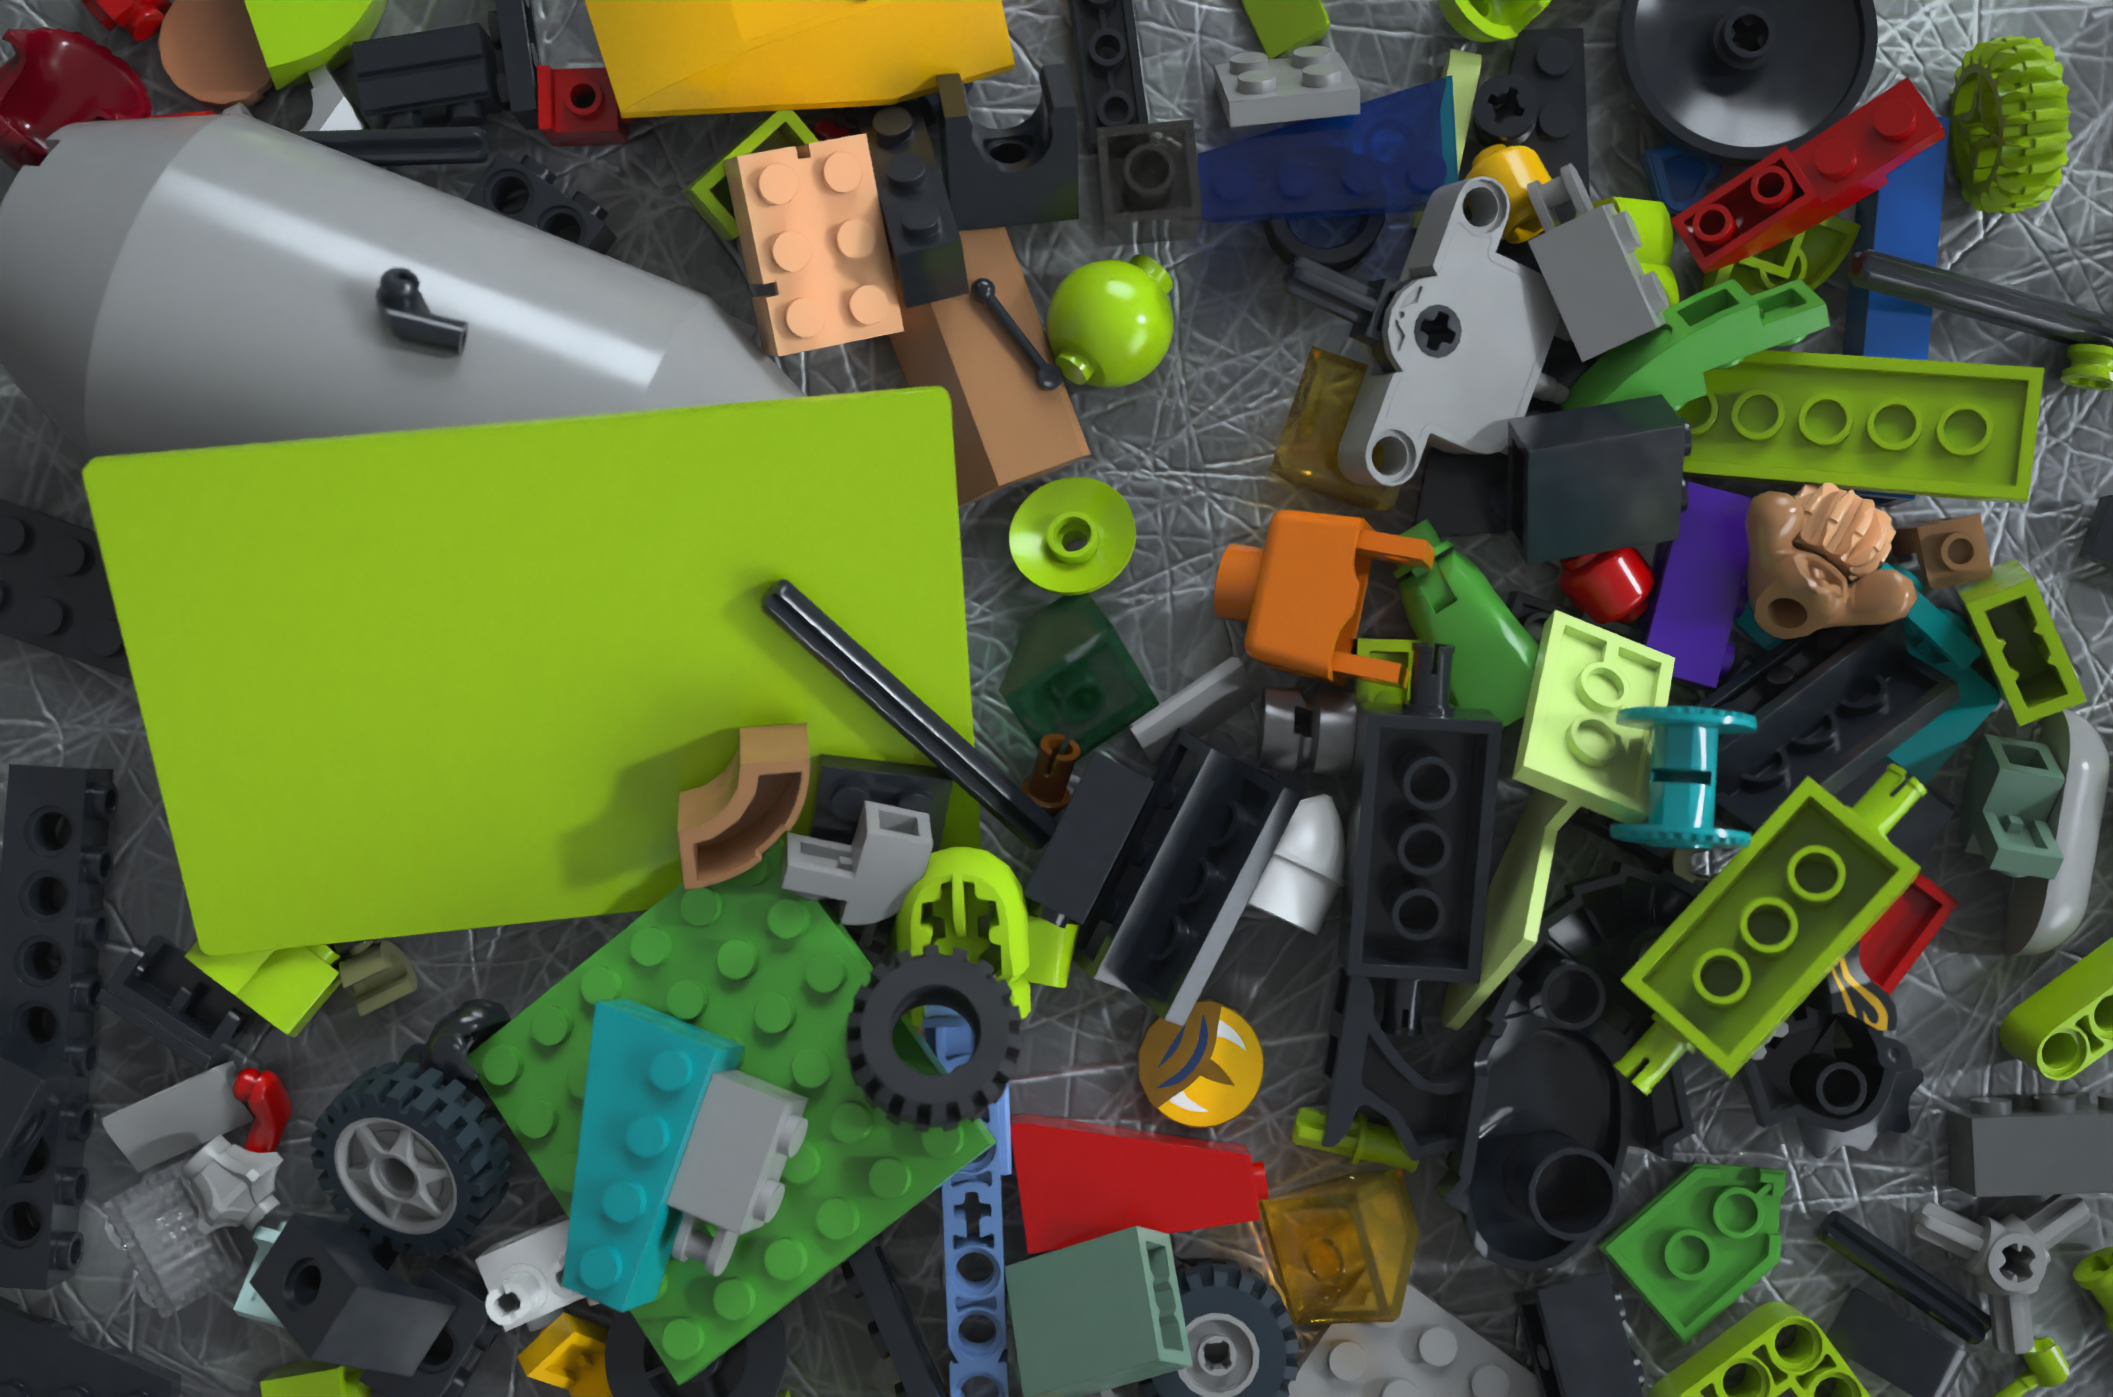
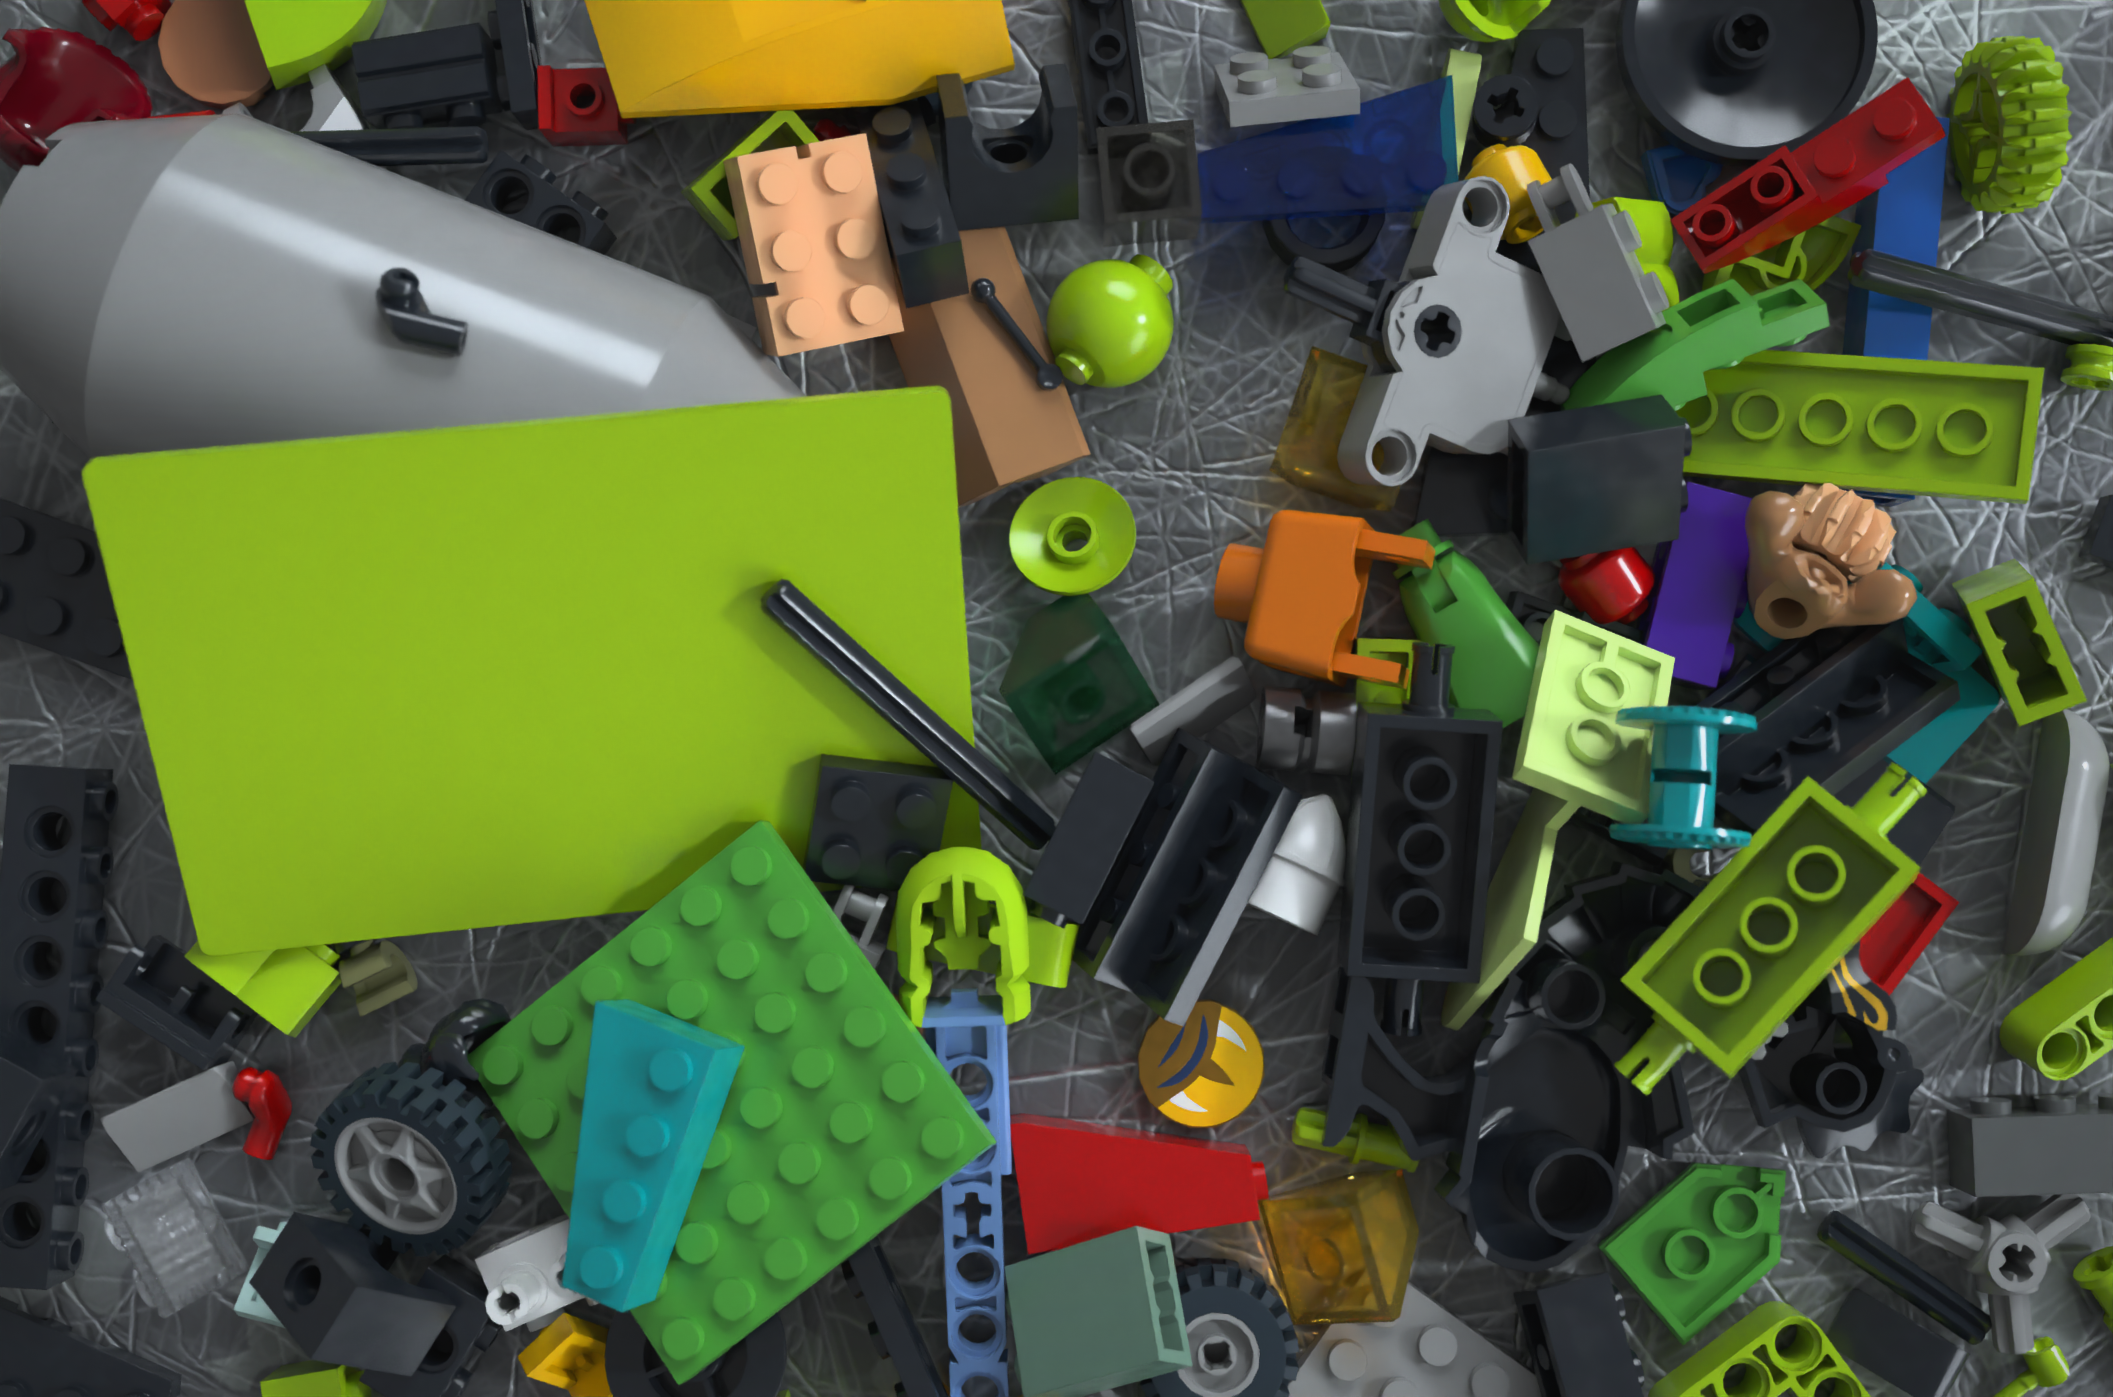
(232, 1185): light grey rock -> none
(734, 1164): light grey brick -> none
(745, 807): medium nougat brick -> none
(870, 875): light grey brick -> none
(933, 981): black tyre -> none
(1051, 774): reddish brown pin -> none
(1947, 549): medium nougat bracket -> none
(2008, 806): sand green brick -> none

